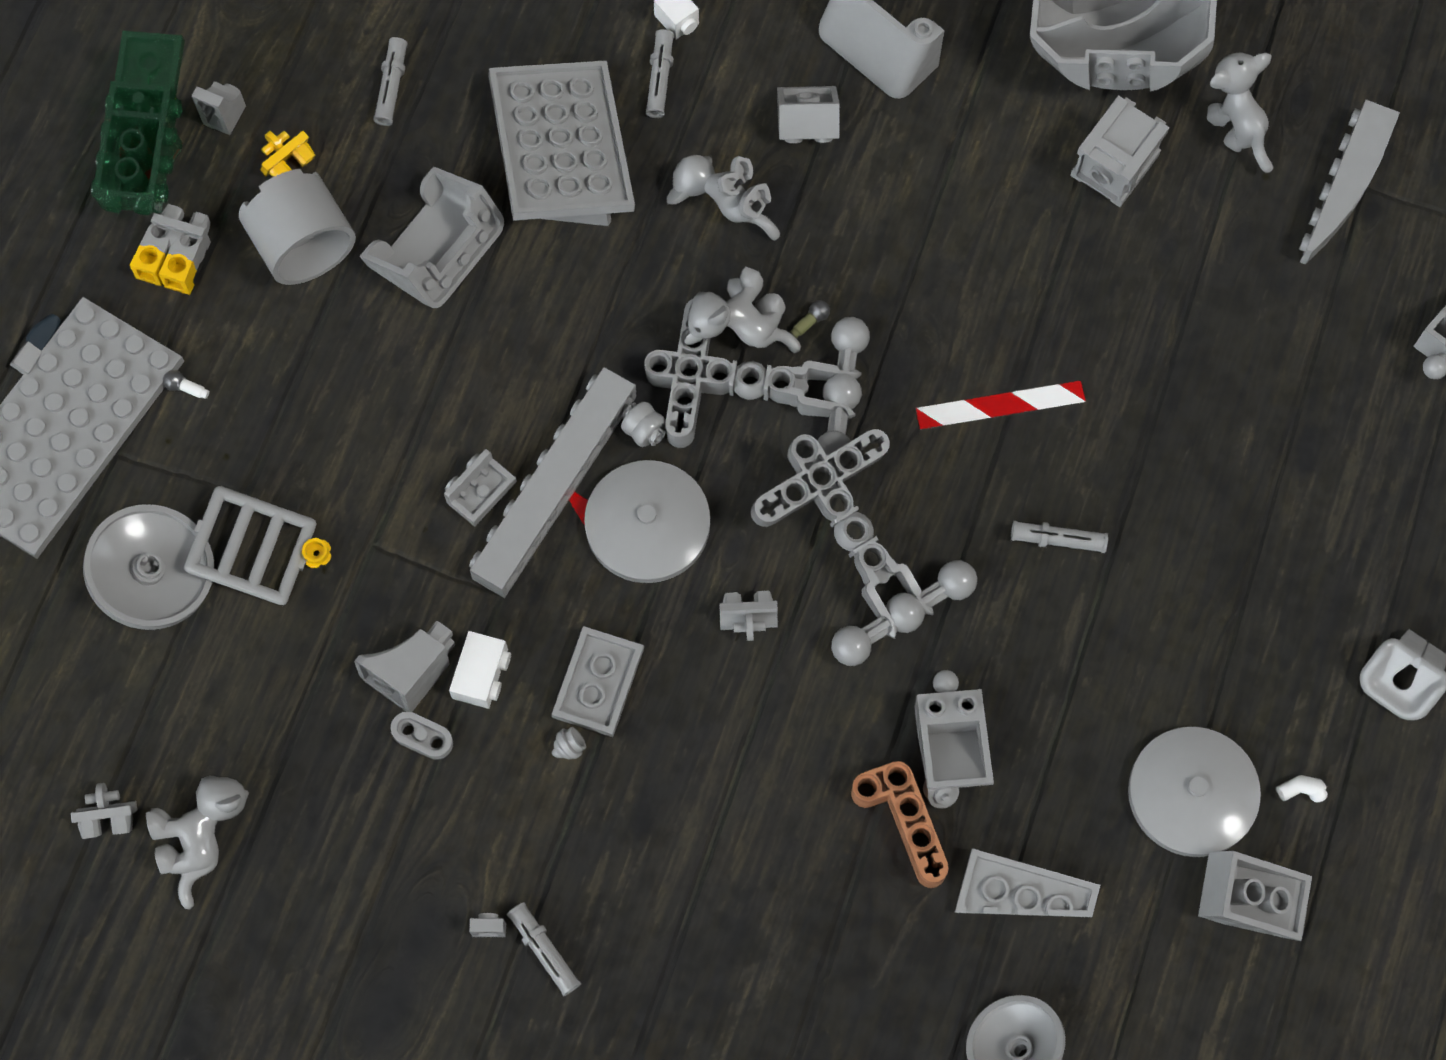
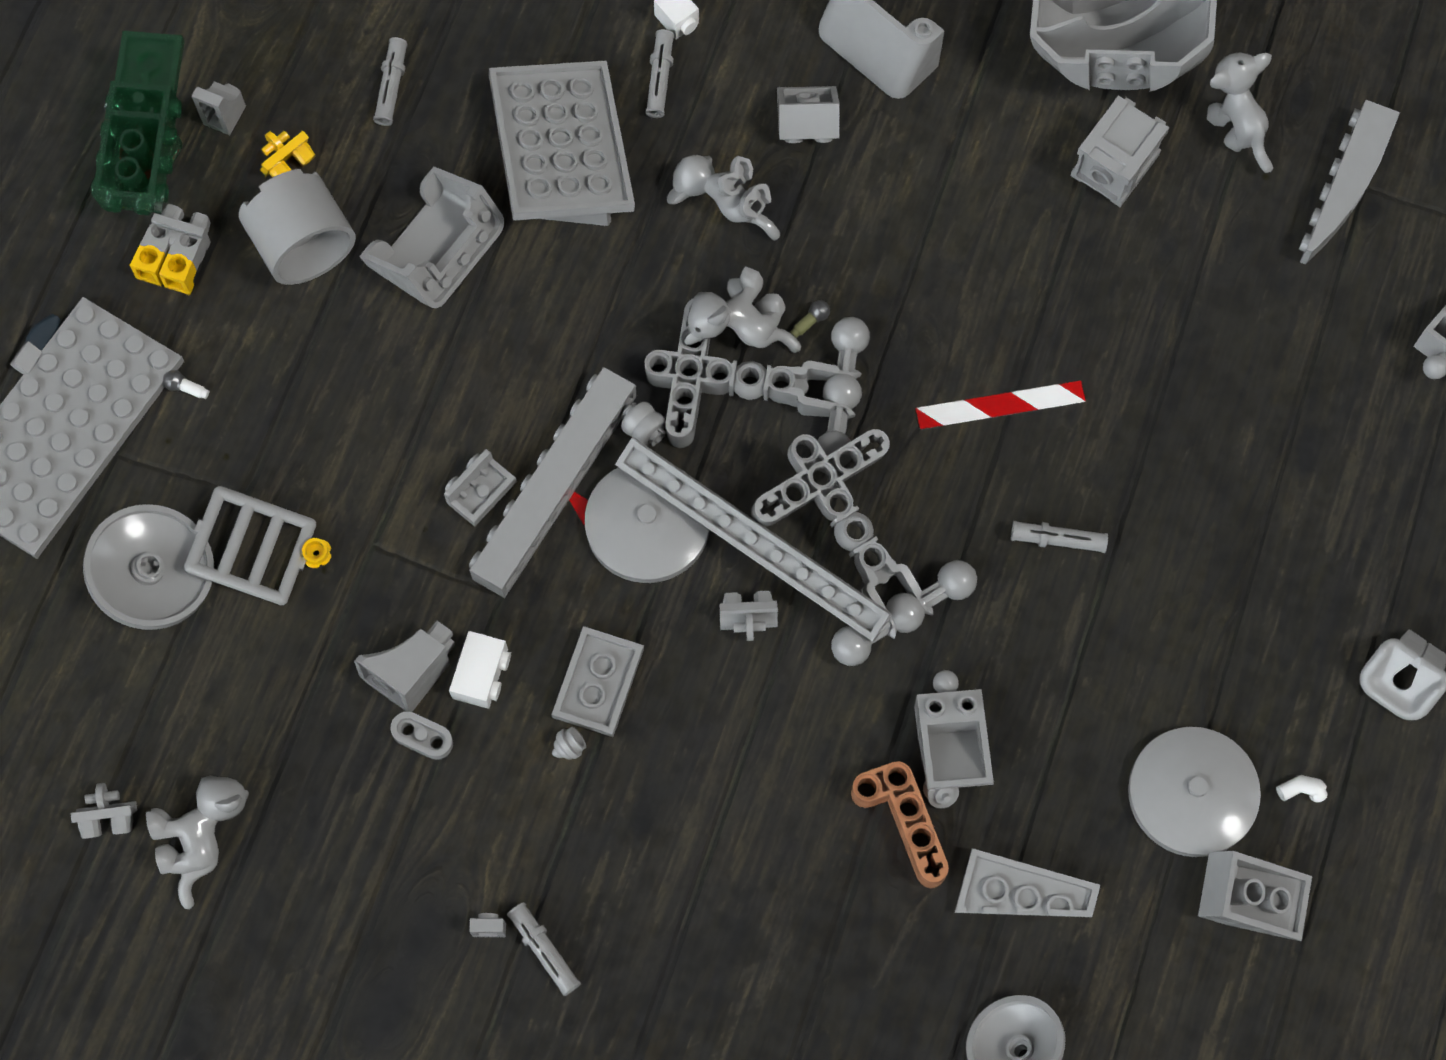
(754, 539): none -> light grey plate

